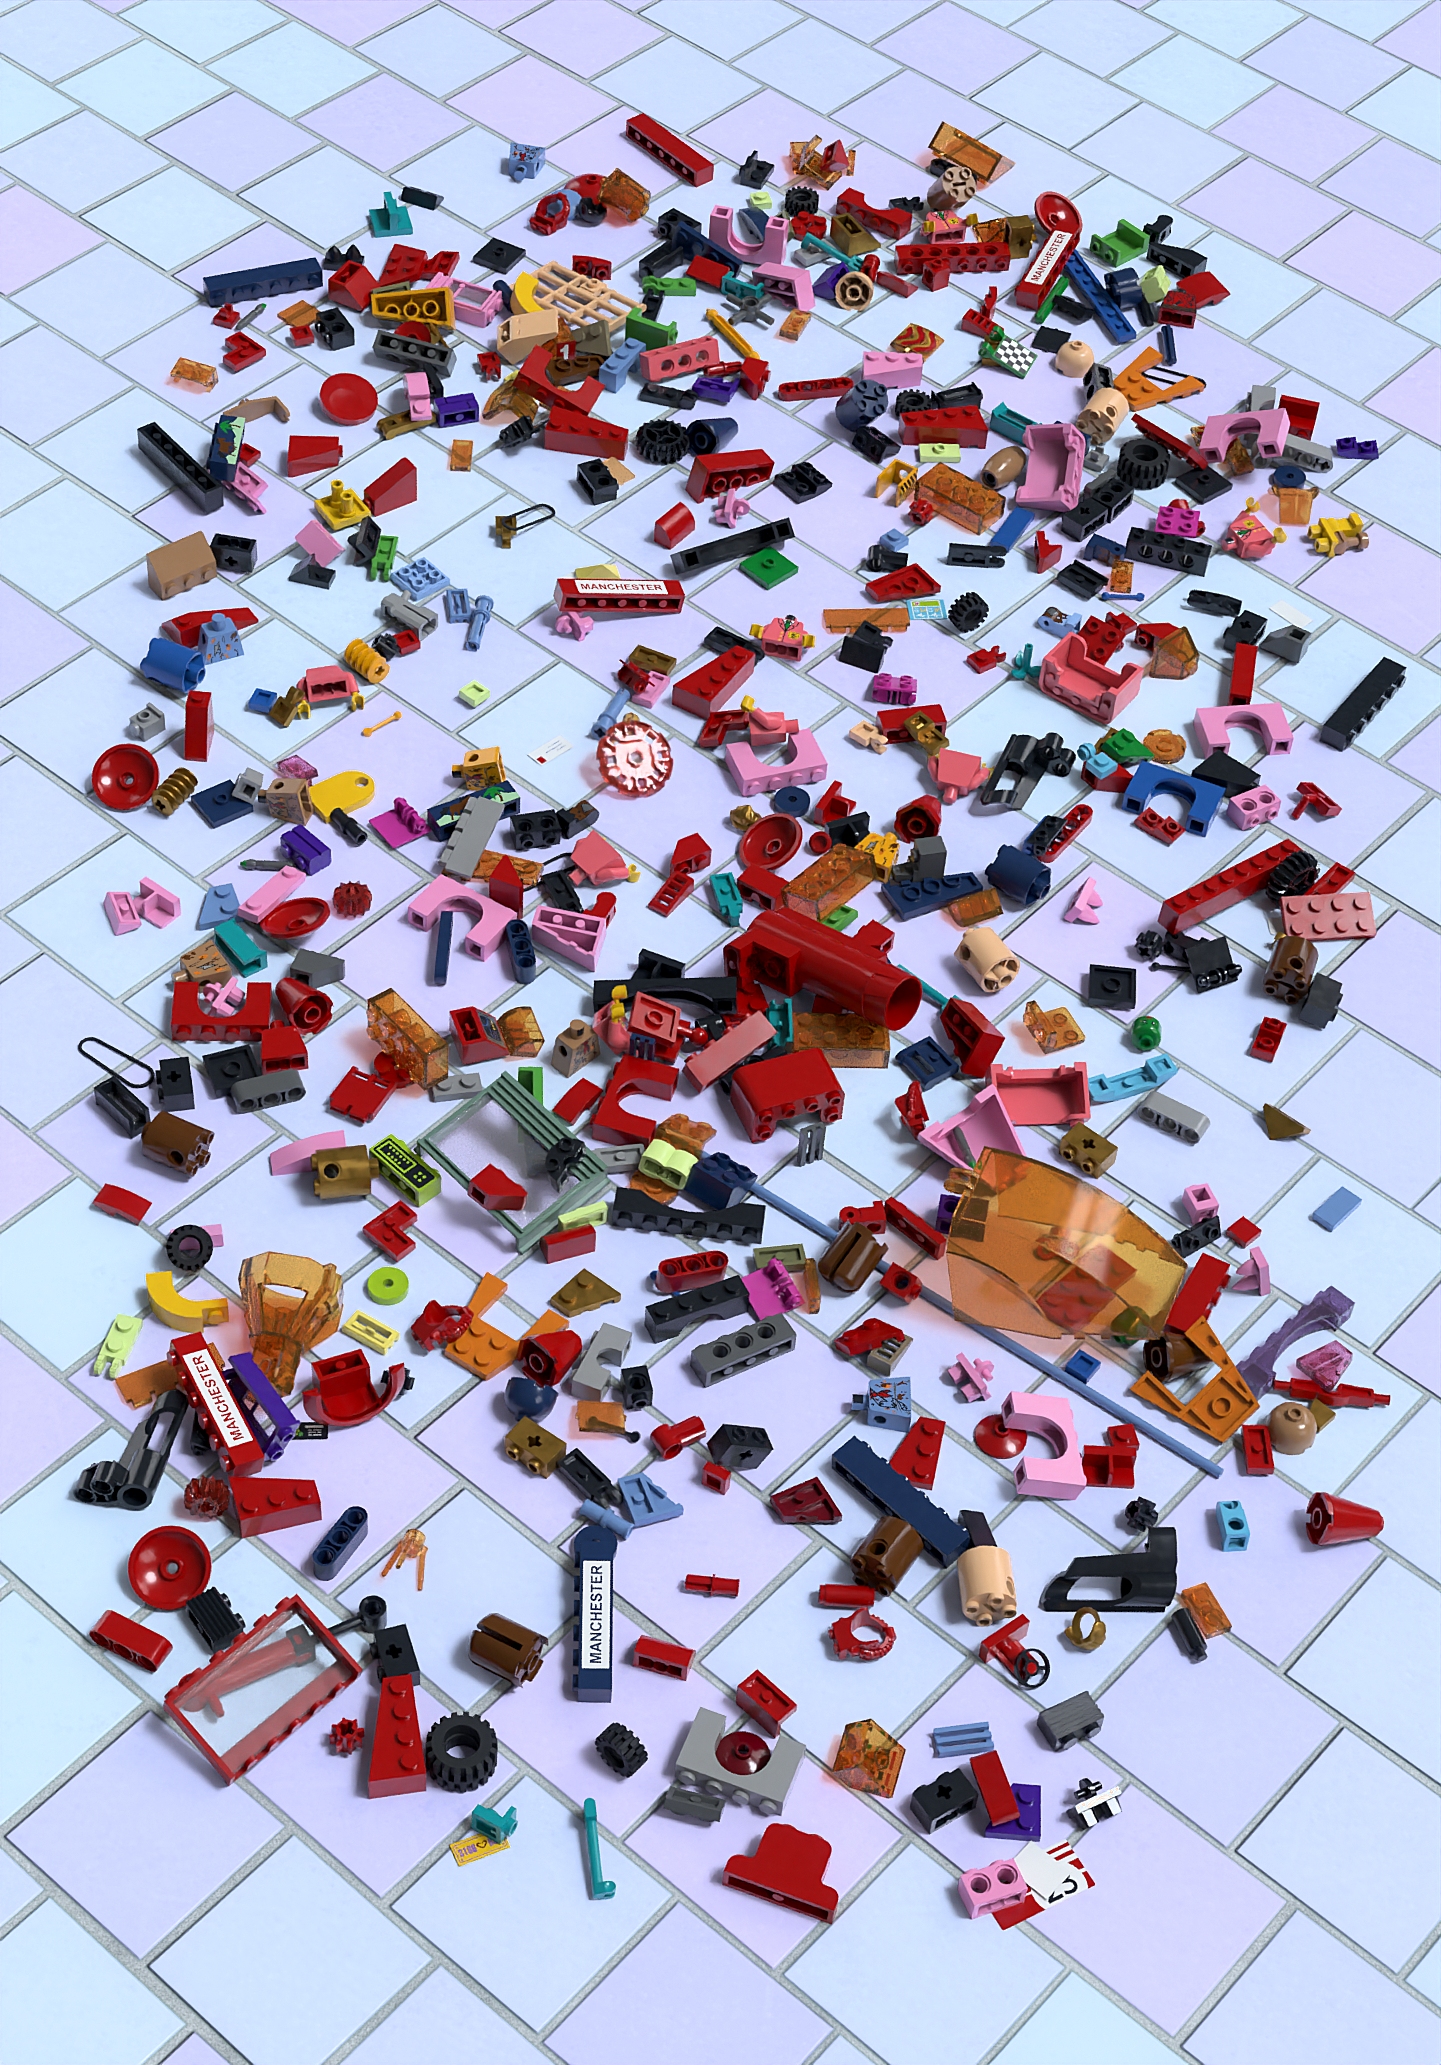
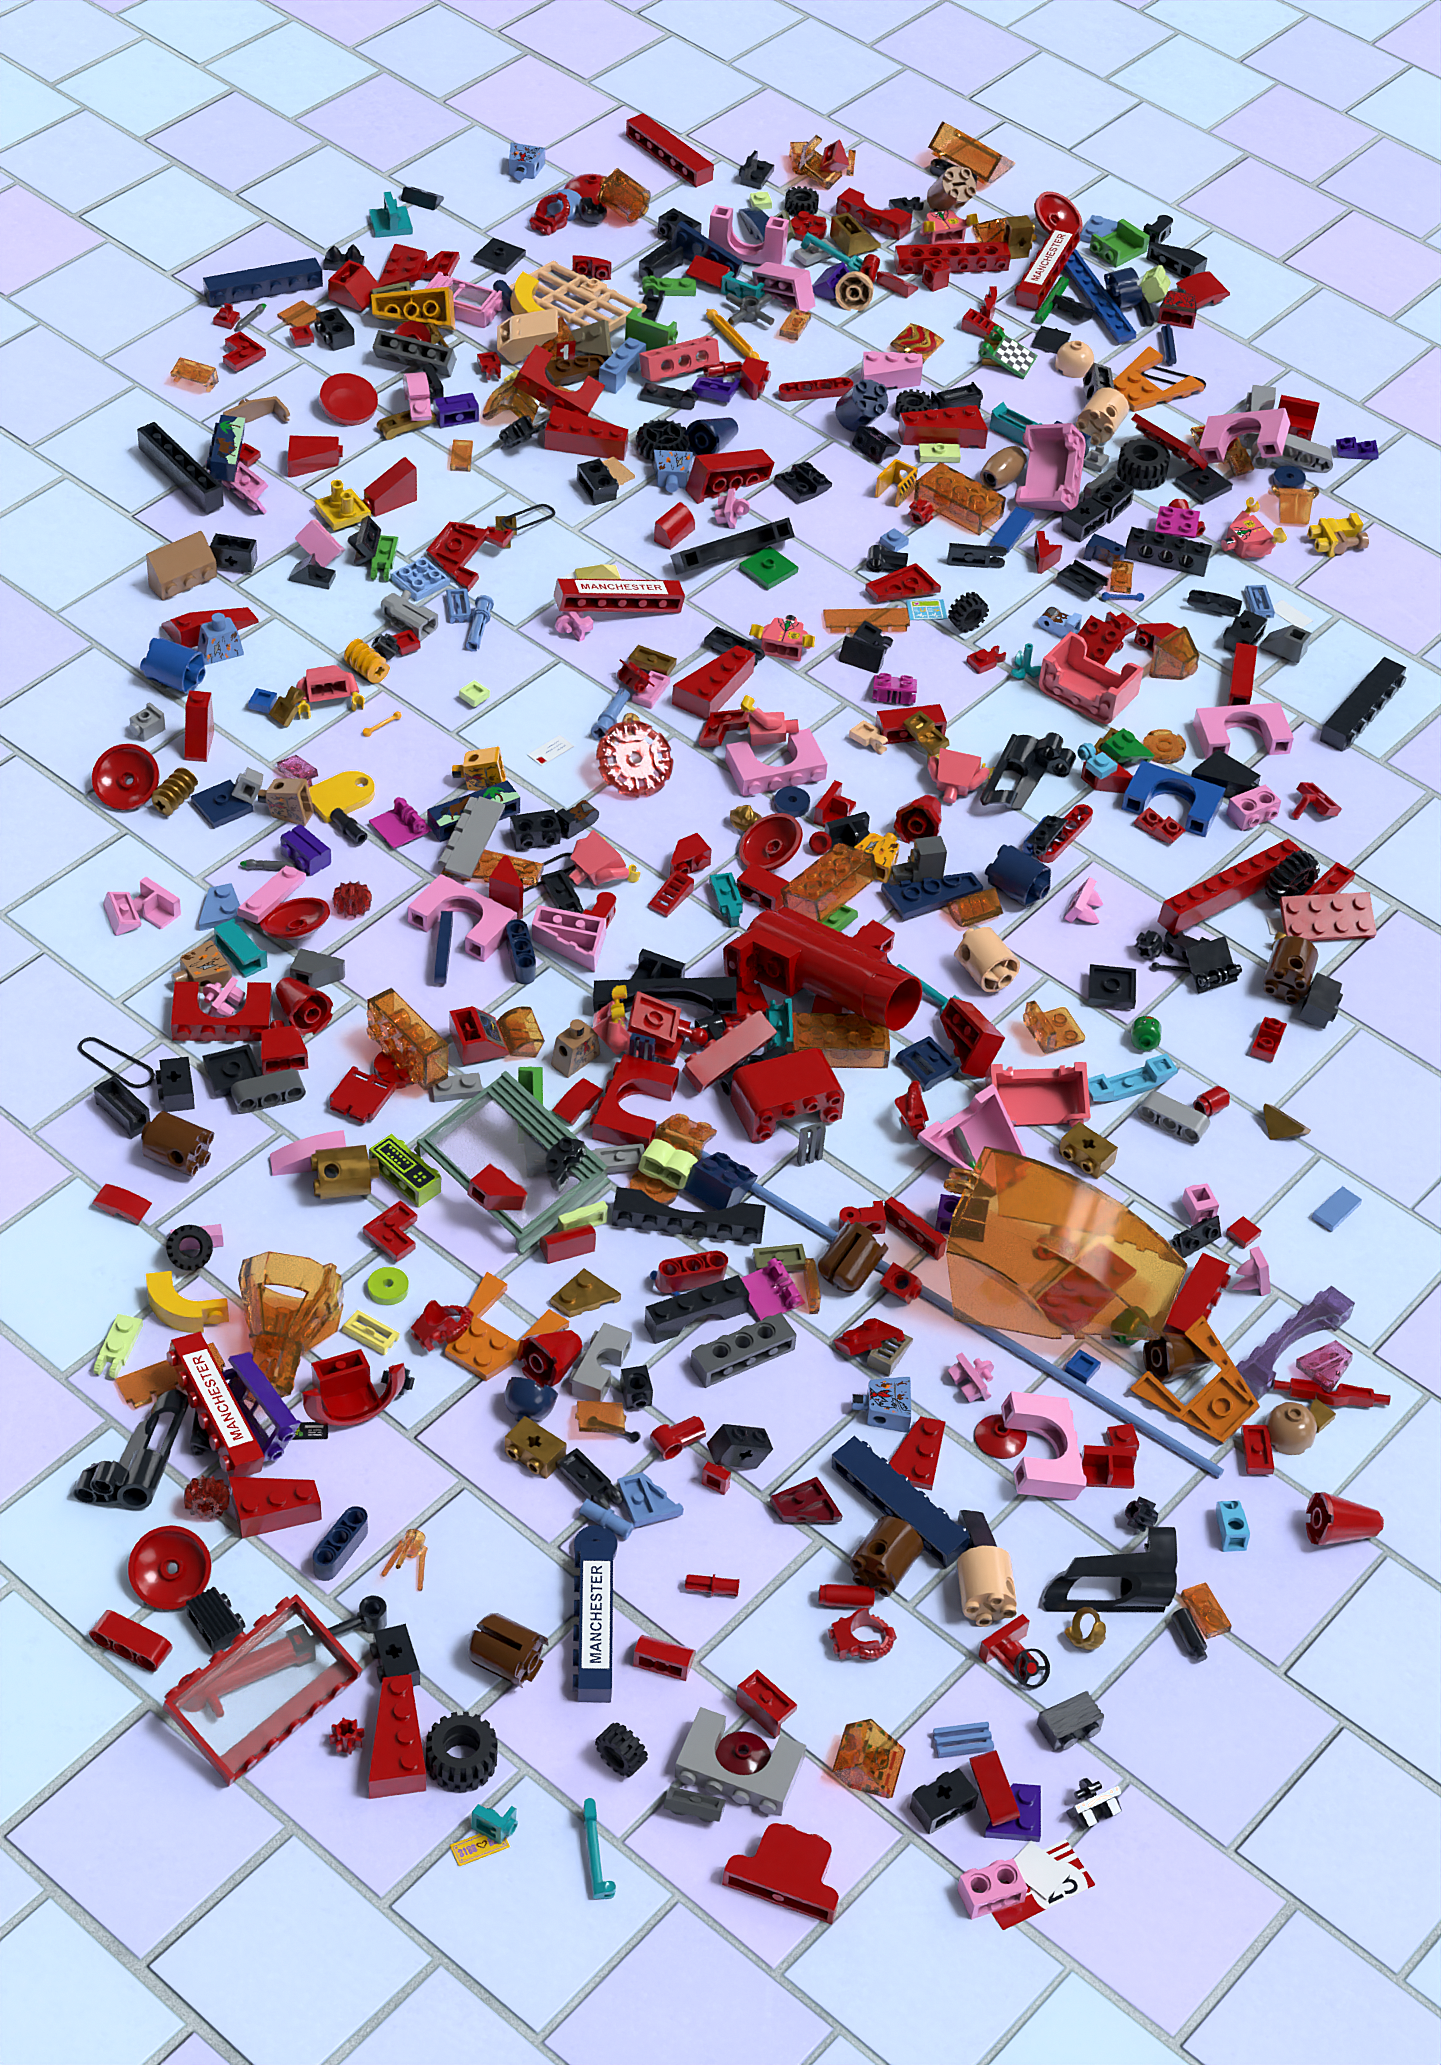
(458, 544): none -> red wing
(672, 468): none -> medium blue torso
(1099, 226): none -> medium blue wing
(1212, 1101): none -> red brick
(1252, 604): none -> medium blue tile

